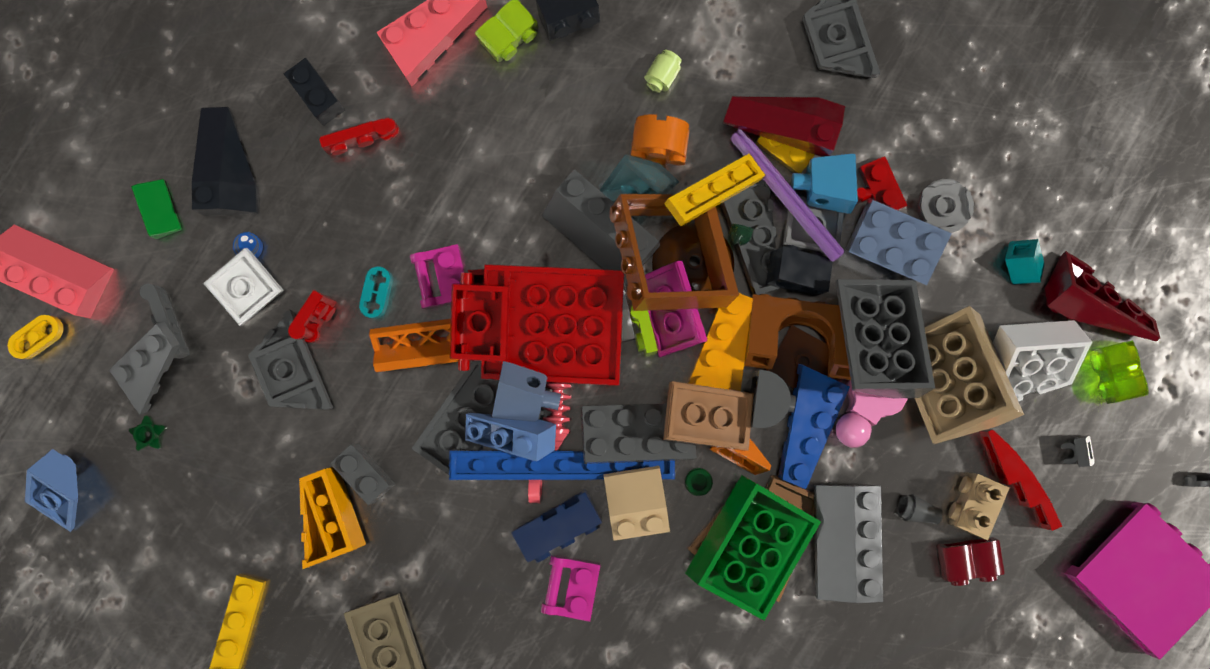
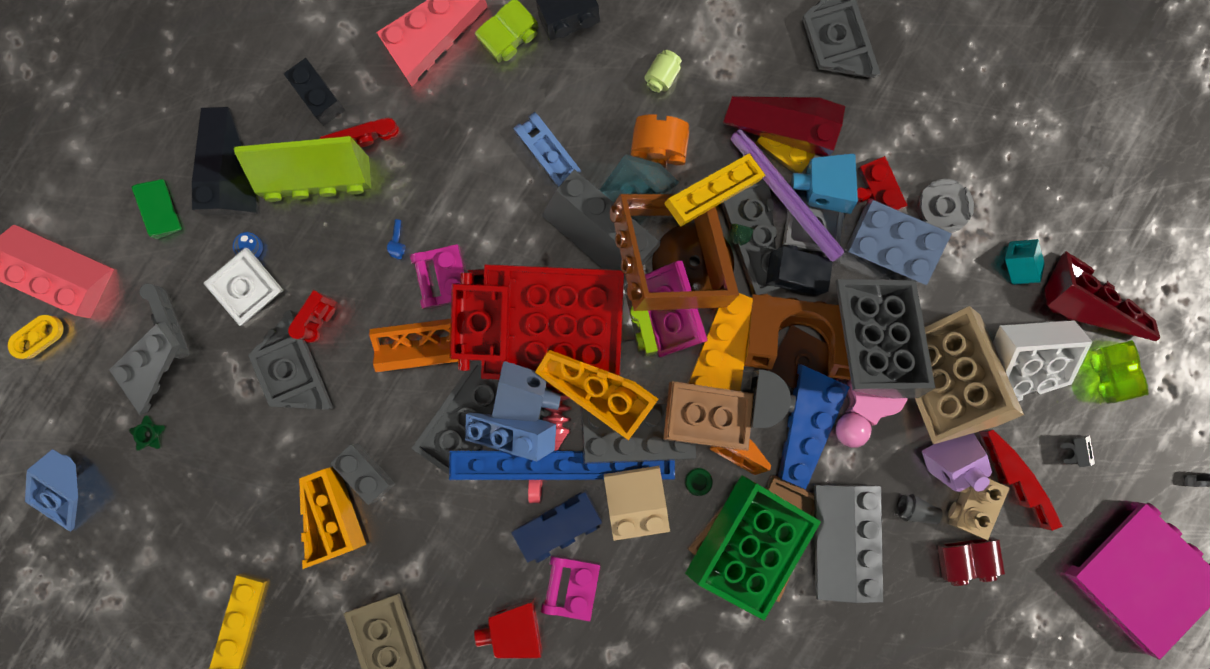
(305, 168): none -> lime slope
(369, 291): teal beam -> none
(394, 248): none -> blue hand
(512, 632): none -> red torso
(546, 149): none -> medium blue plate
(607, 396): none -> light orange wedge
(959, 463): none -> lavender torso

